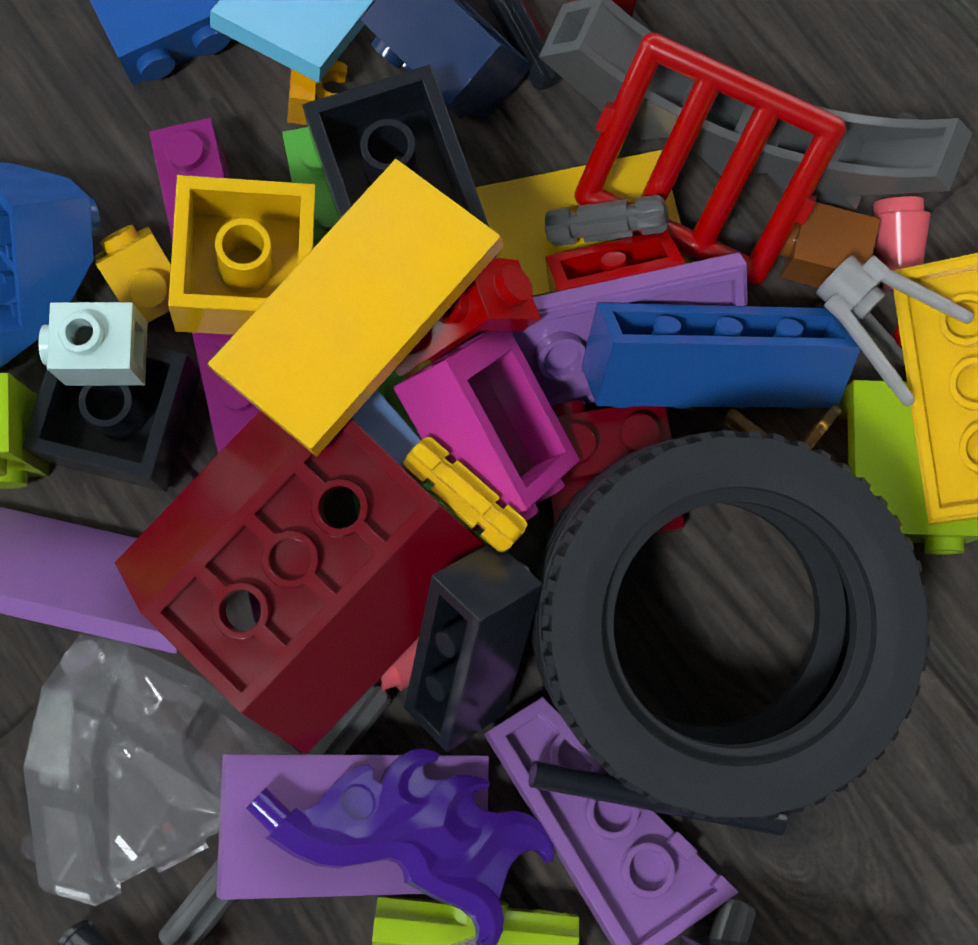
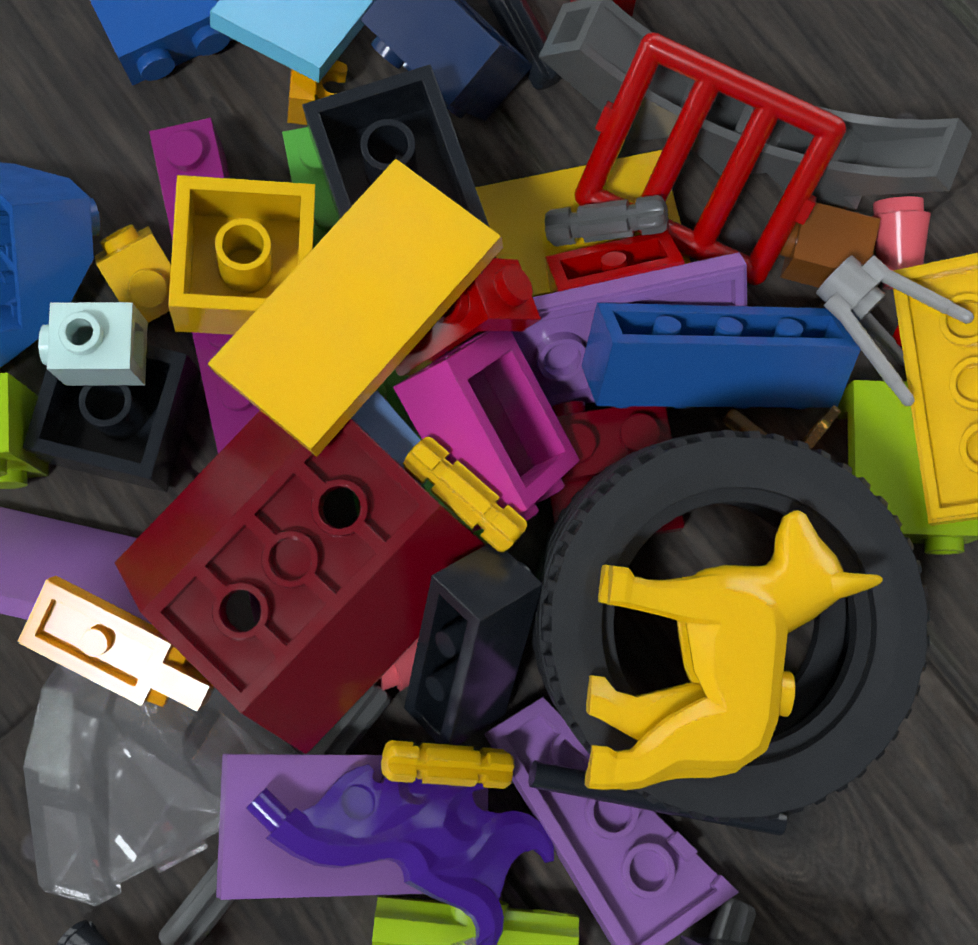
(111, 647): none -> hinge
(447, 764): none -> yellow axle
(733, 652): none -> yellow animal

